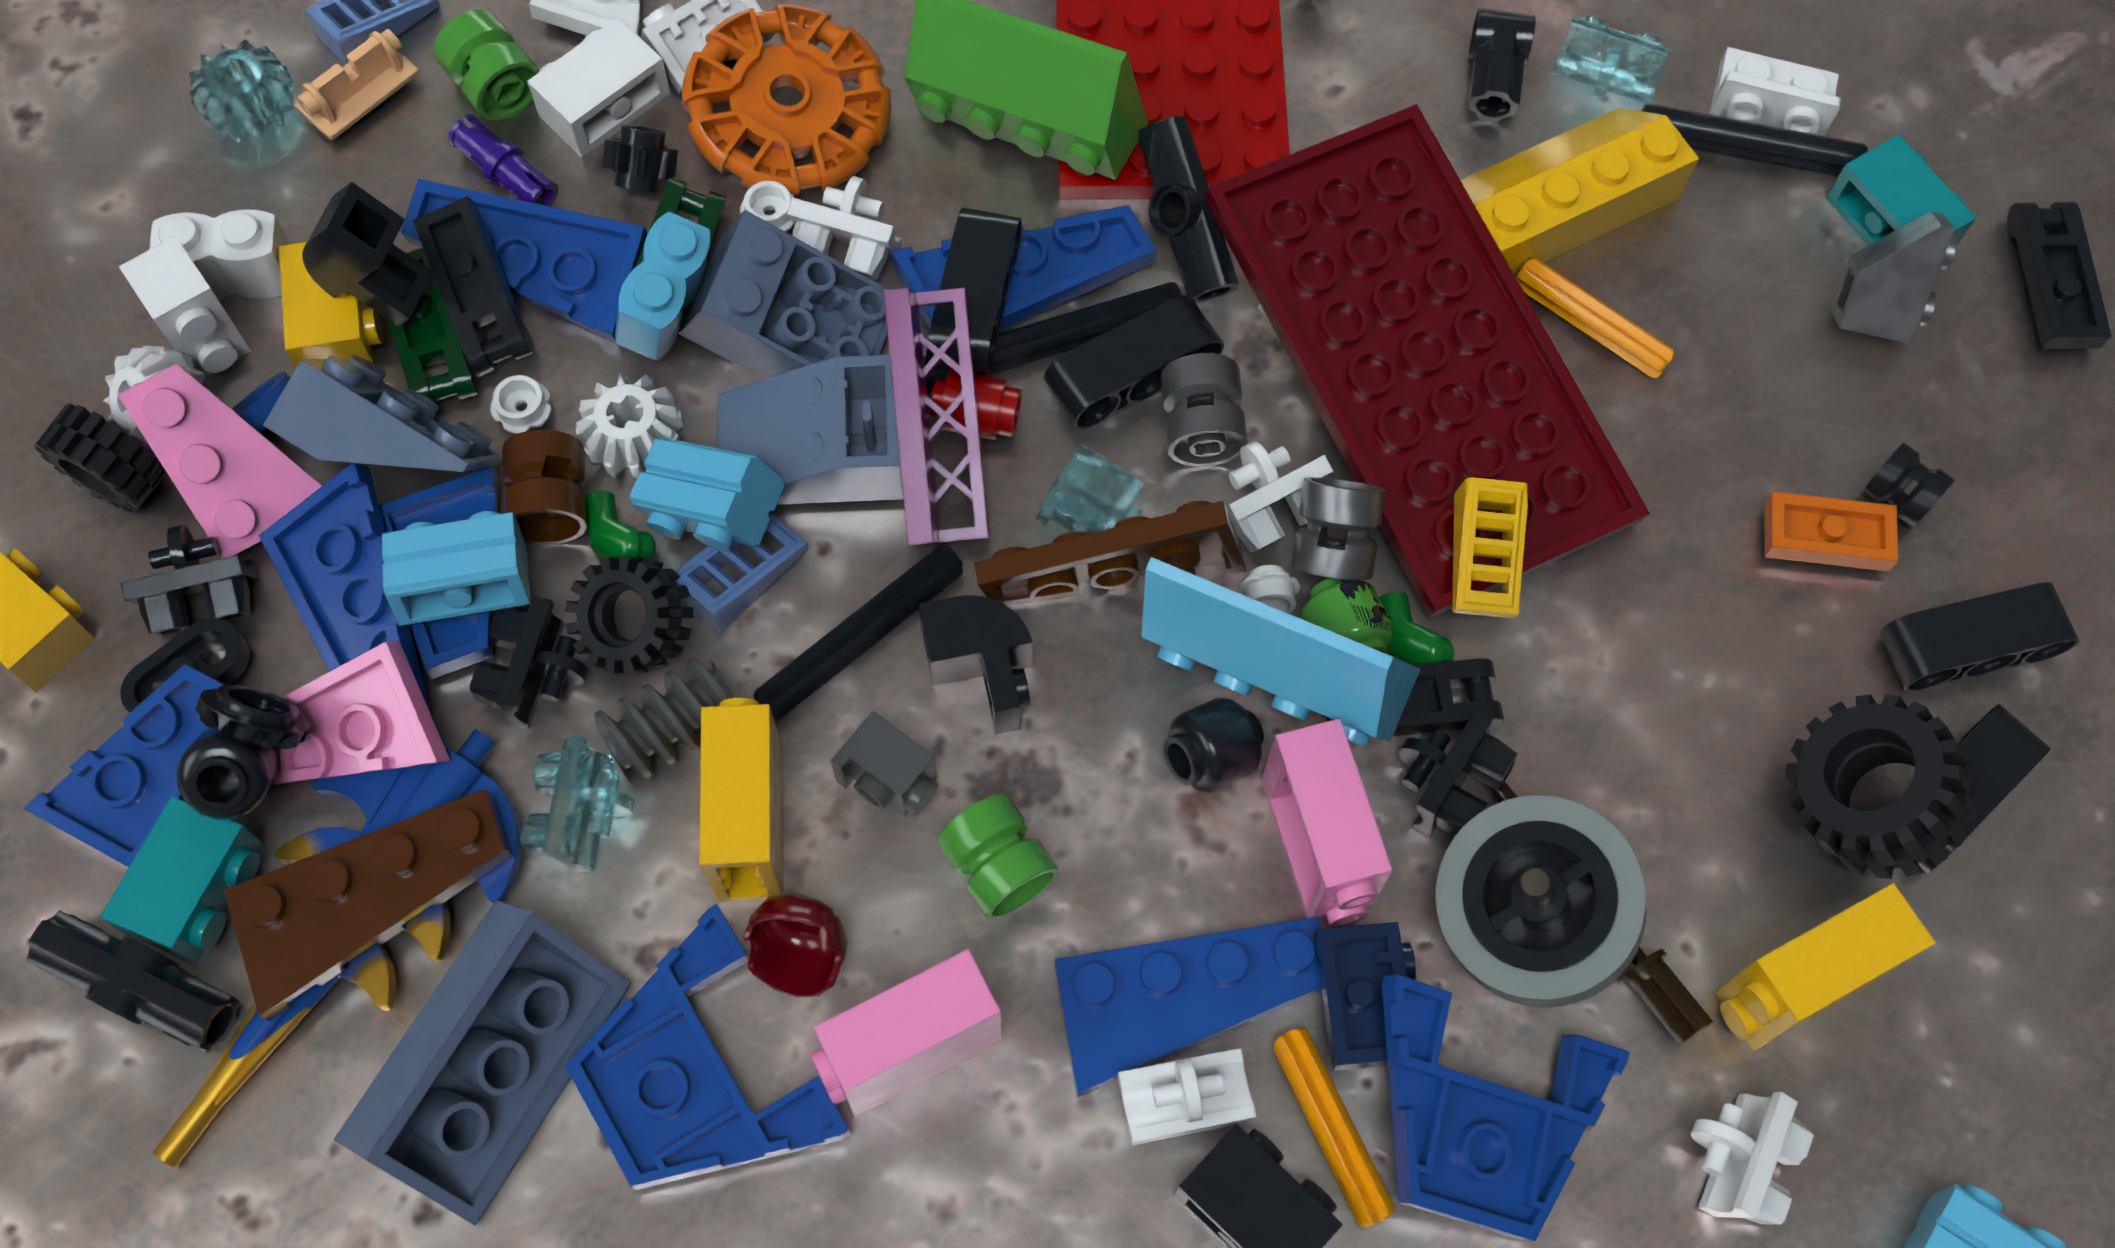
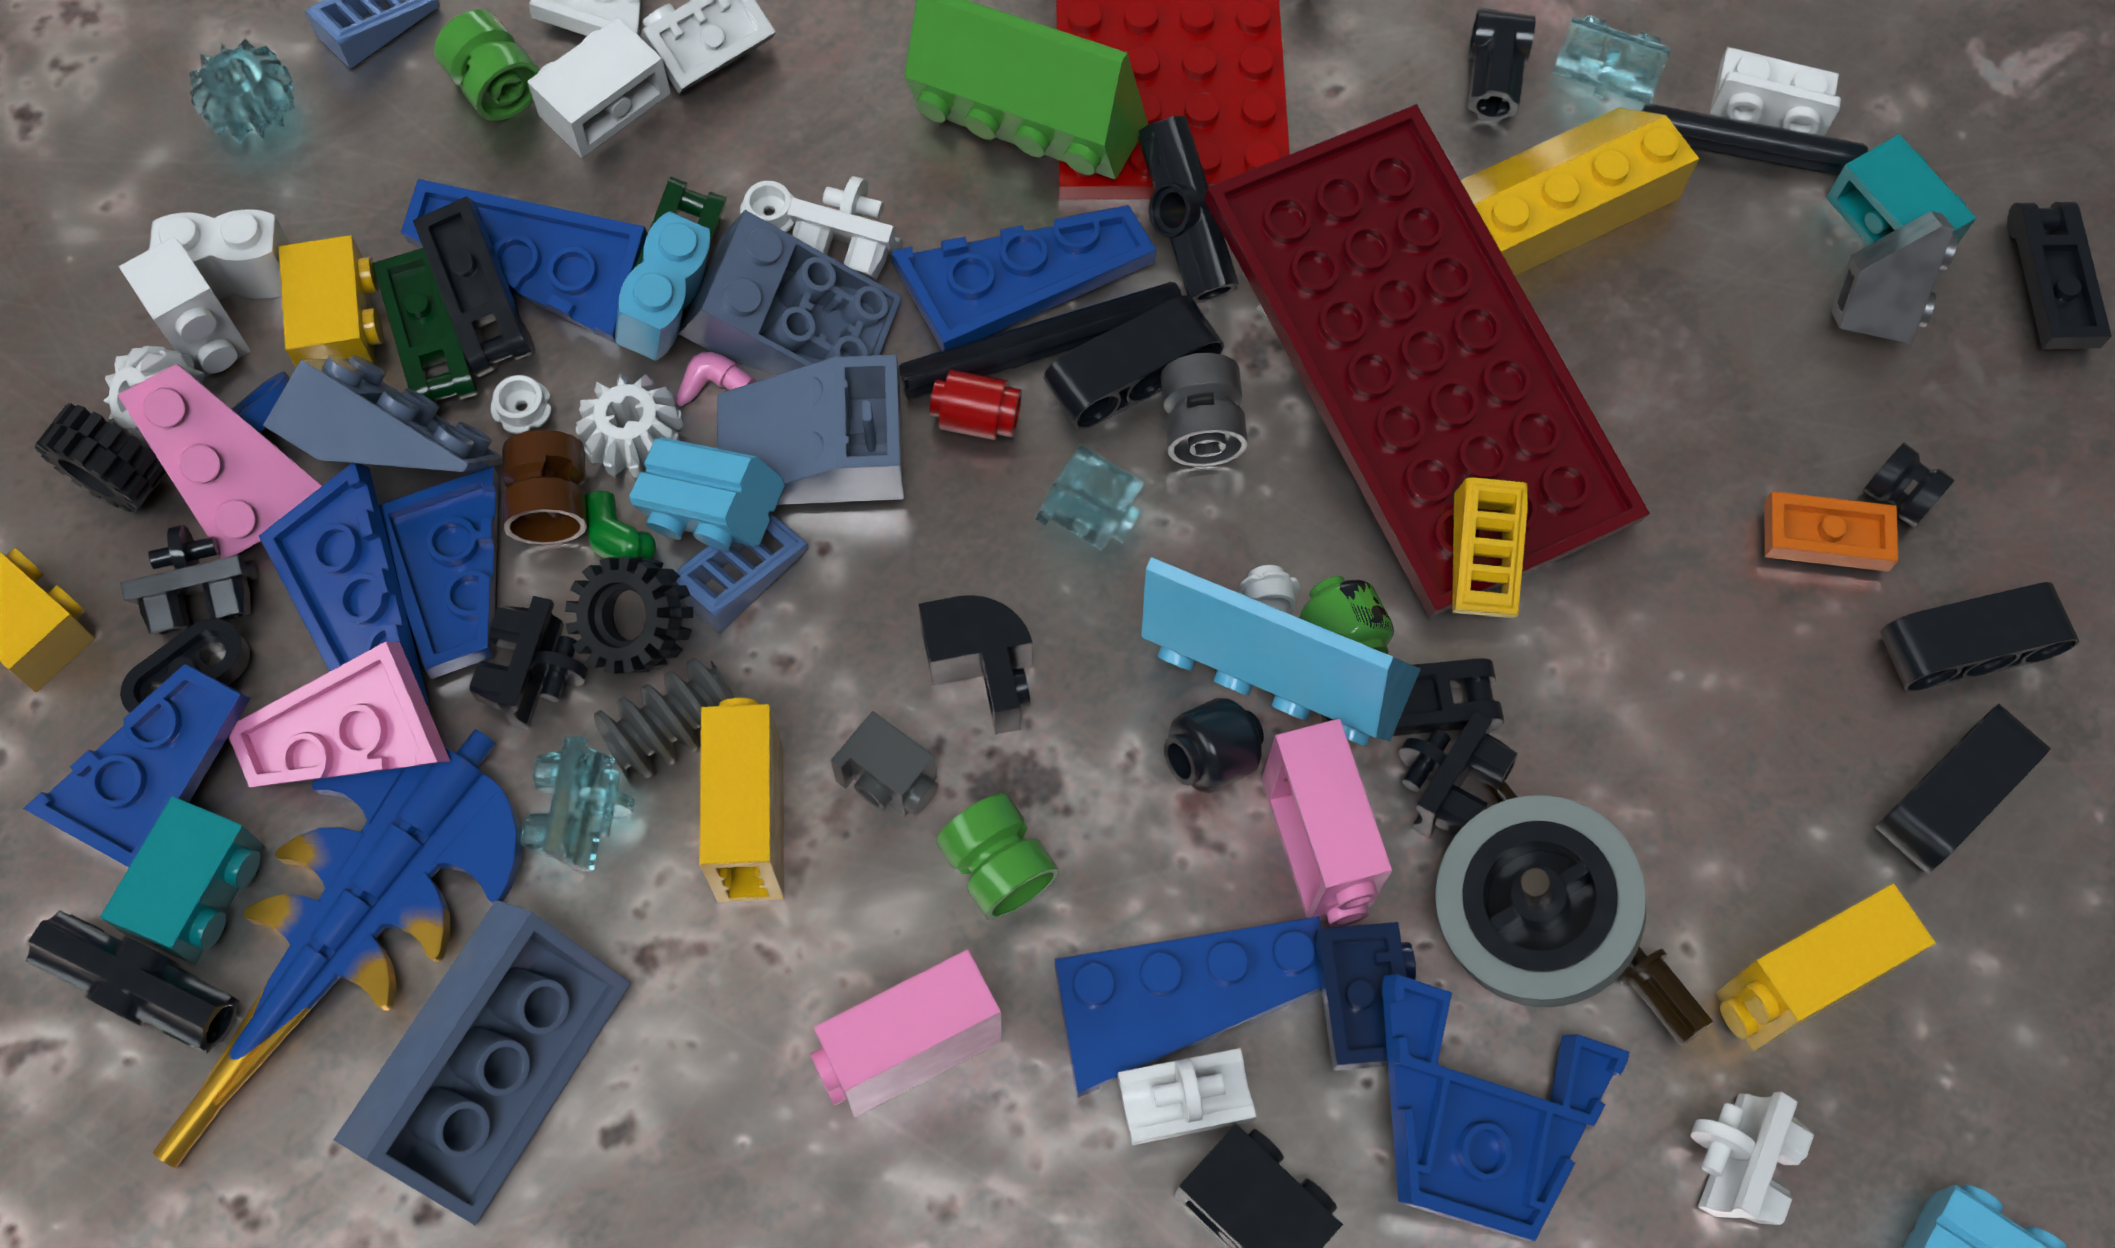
(224, 775): black head -> none
(252, 716): black gear -> none
(332, 906): reddish brown wing -> none
(351, 91): light nougat hinge -> none
(357, 255): black brick -> none
(455, 568): medium azure brick -> none
(501, 162): dark purple pin -> none
(639, 158): black gear -> none
(667, 1092): blue wing -> none
(710, 367): none -> bright pink animal
(786, 130): orange plate -> none
(796, 945): dark red hair -> none
(859, 631): black axle -> none
(913, 415): fence -> none
(983, 263): black beam -> none
(1115, 557): reddish brown wing -> none
(1252, 514): white hips -> none
(1333, 1128): light orange axle -> none
(1338, 506): flat silver wheel -> none
(1411, 641): green arm -> none
(1595, 318): light orange axle -> none
(1864, 739): black tyre -> none

